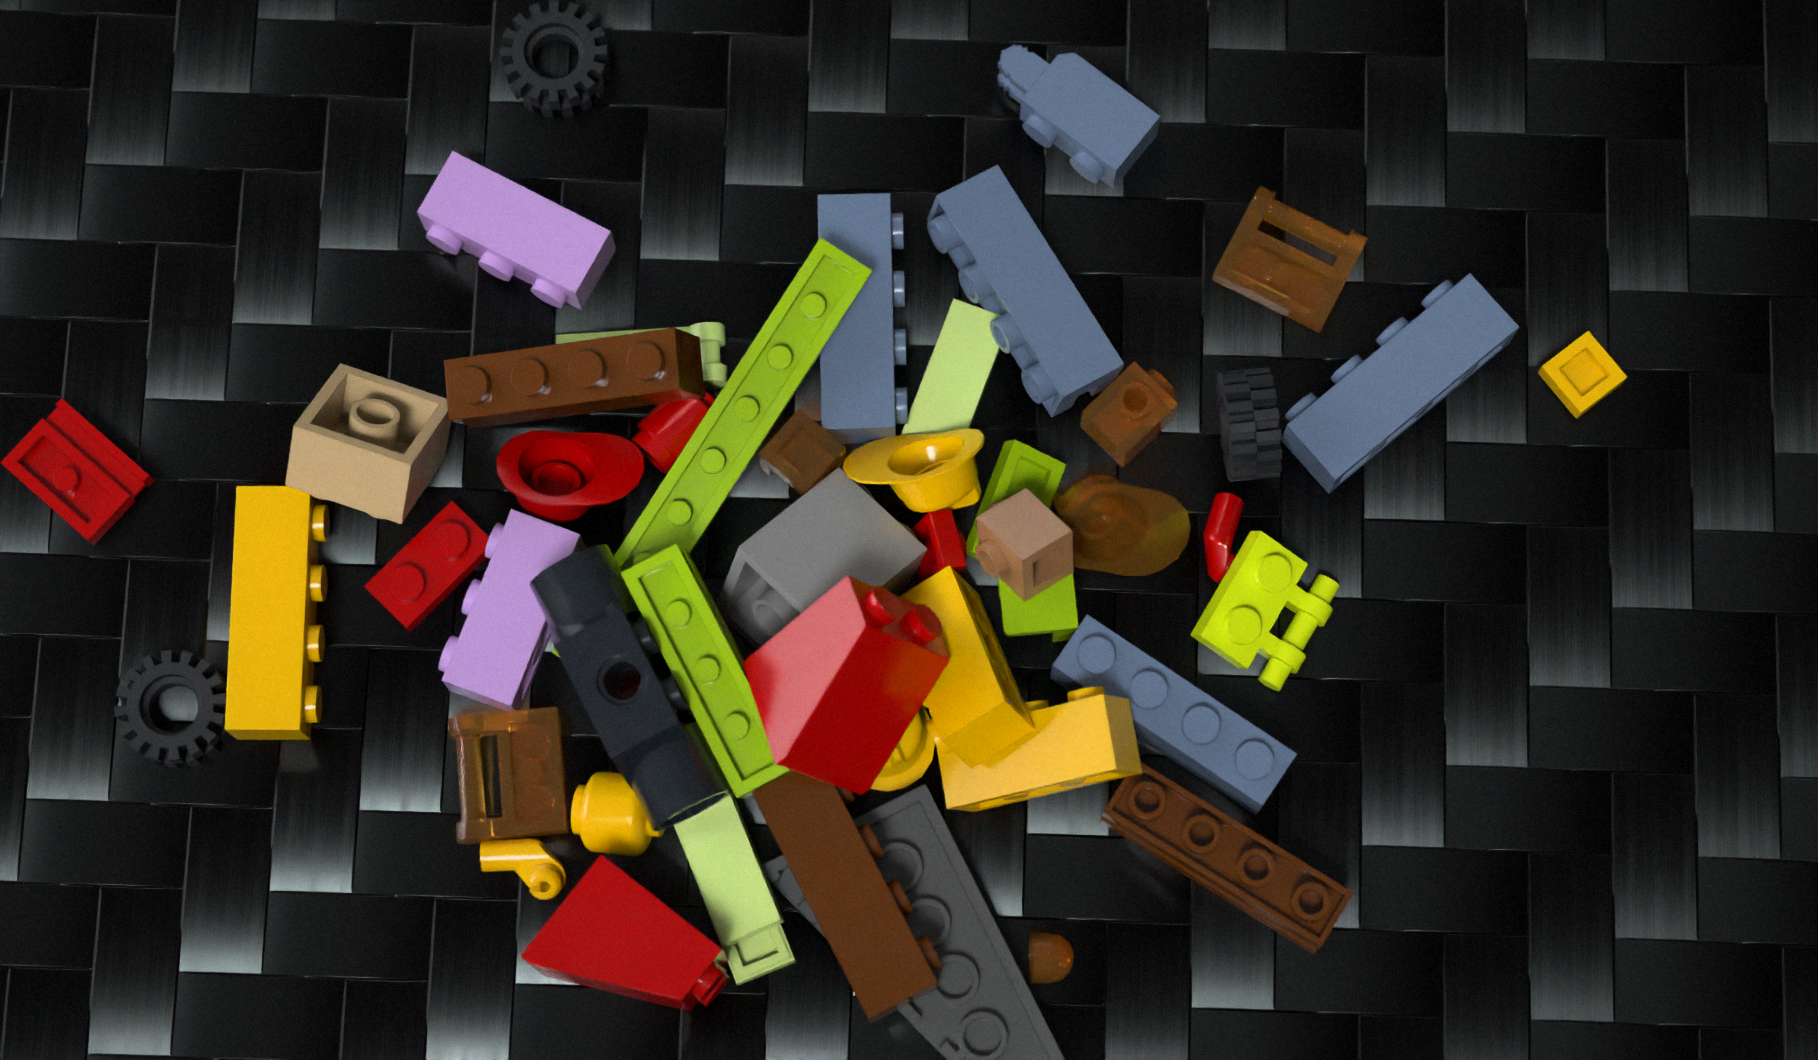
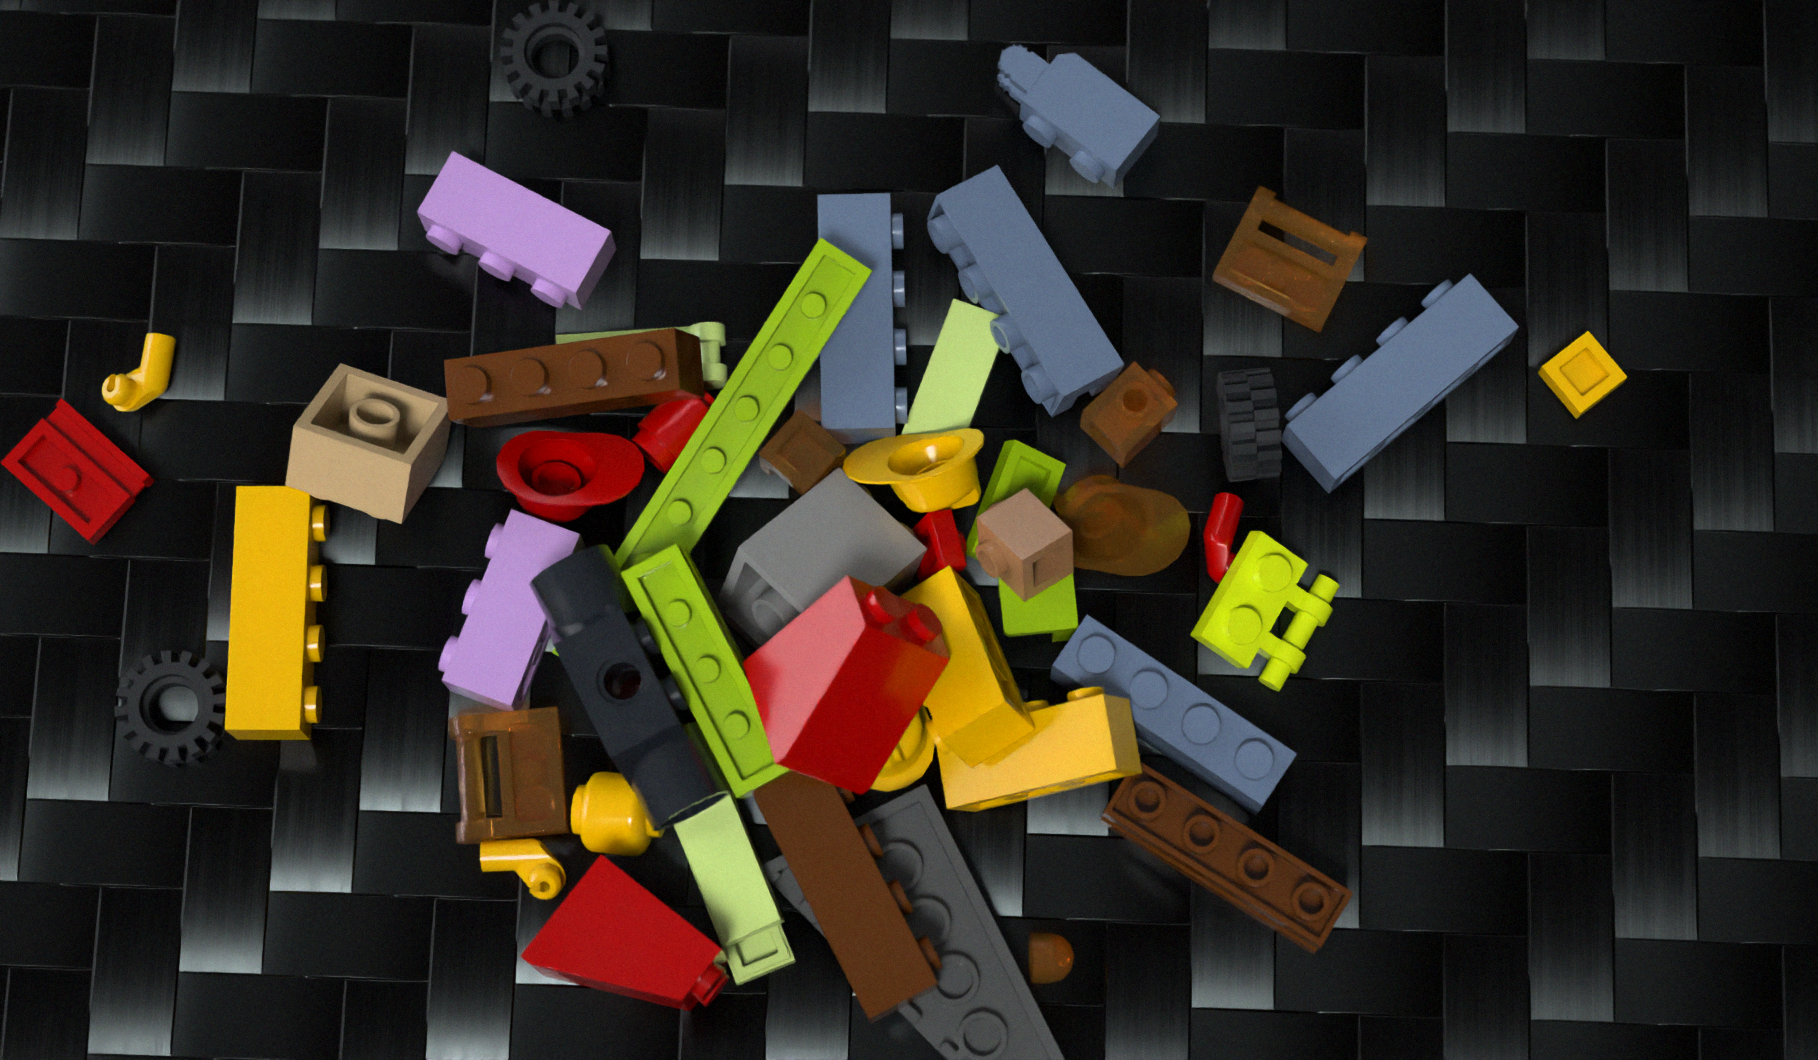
(145, 383): none -> yellow arm
(429, 566): red plate -> none

